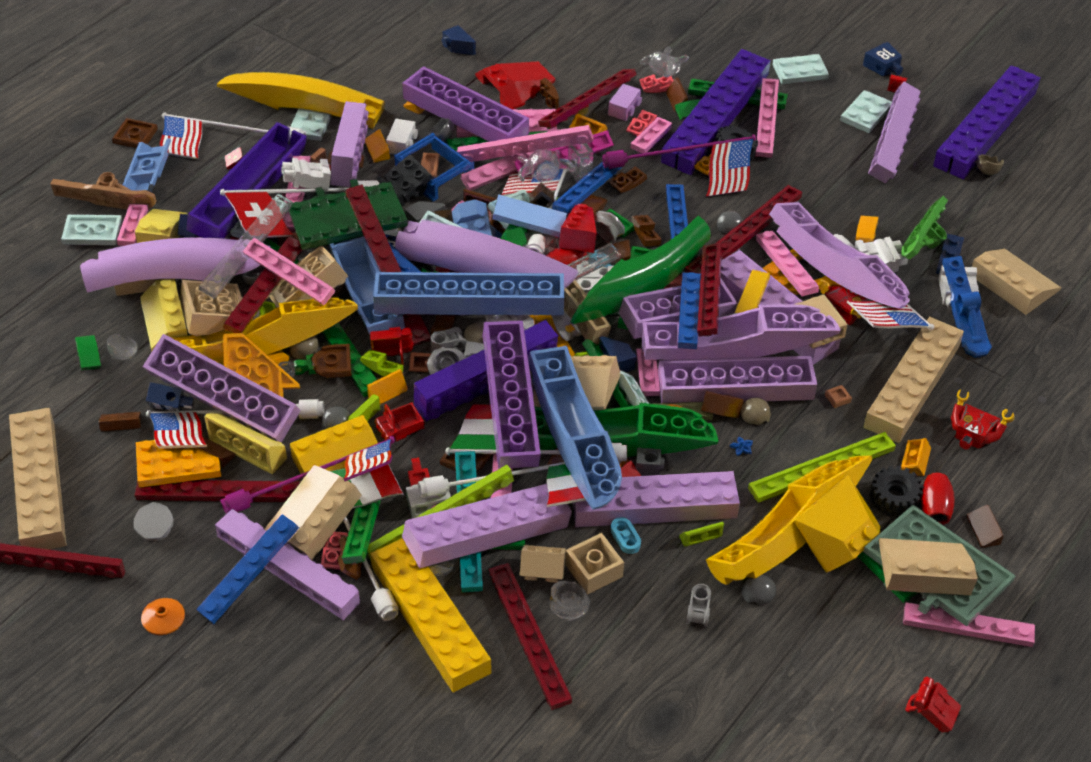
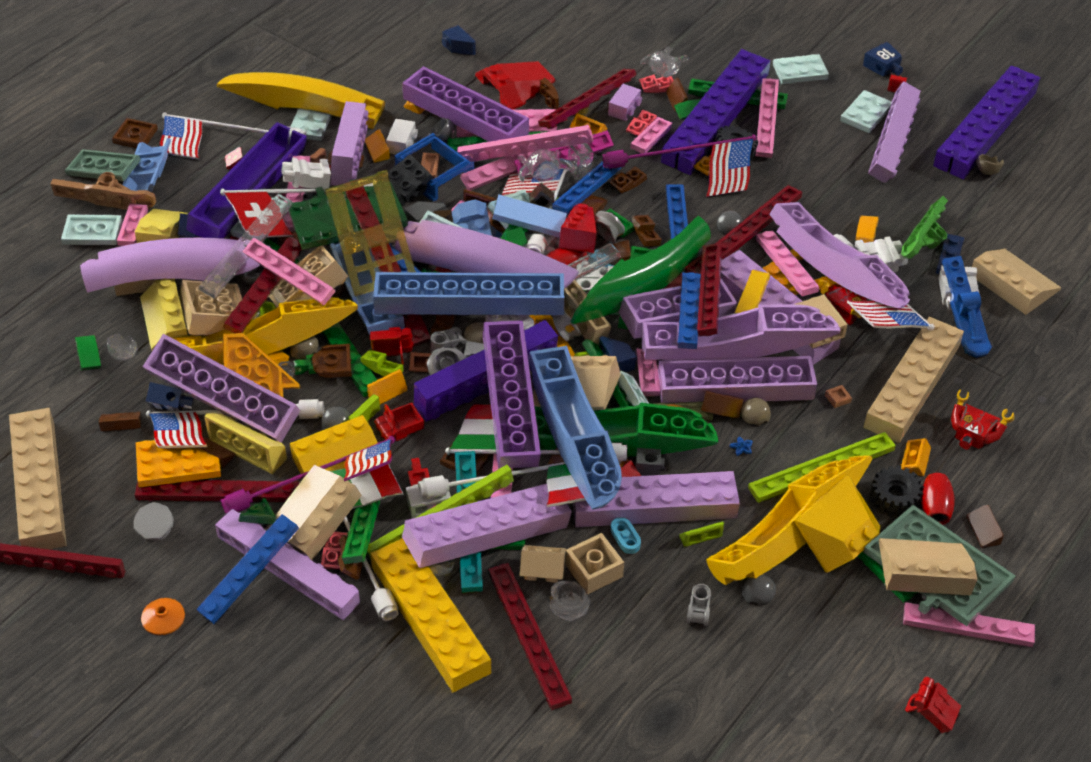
(94, 163): none -> sand green tile
(258, 513): none -> dark green tile
(363, 240): none -> clear yellow door

